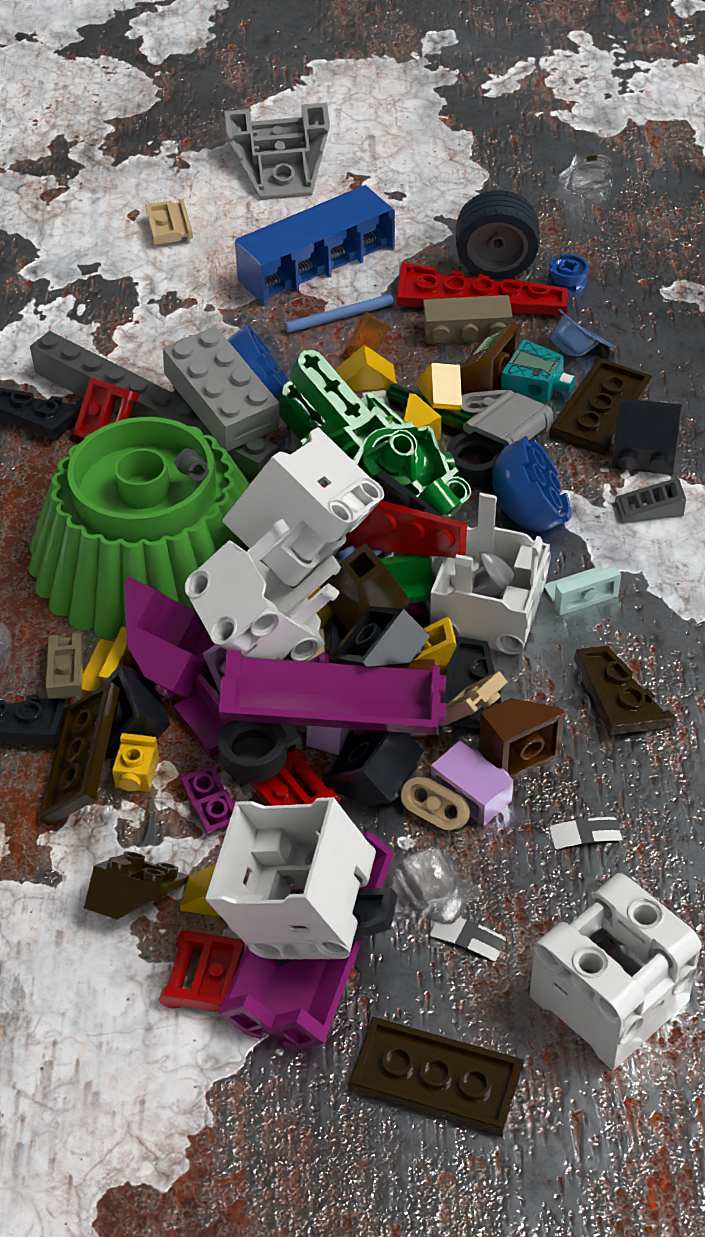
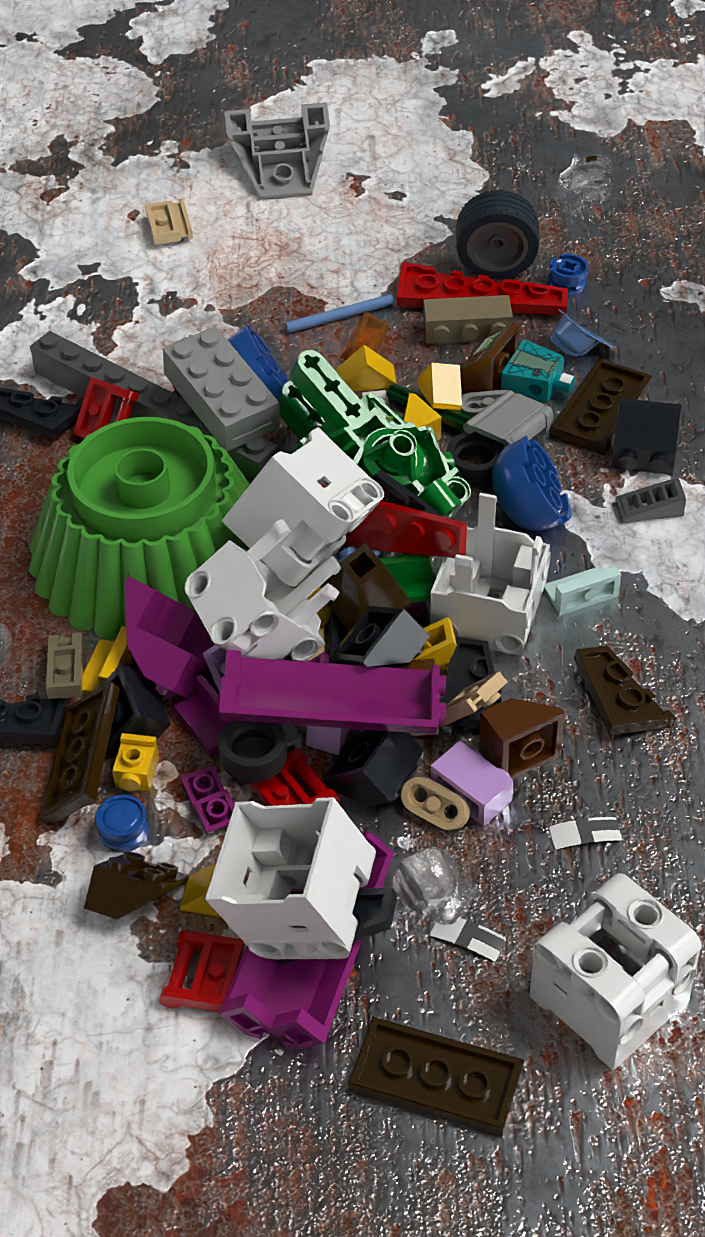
(122, 823): none -> blue wheel
(190, 464): dark grey pin -> none
(314, 242): blue piece -> none
(491, 577): light grey plate -> none

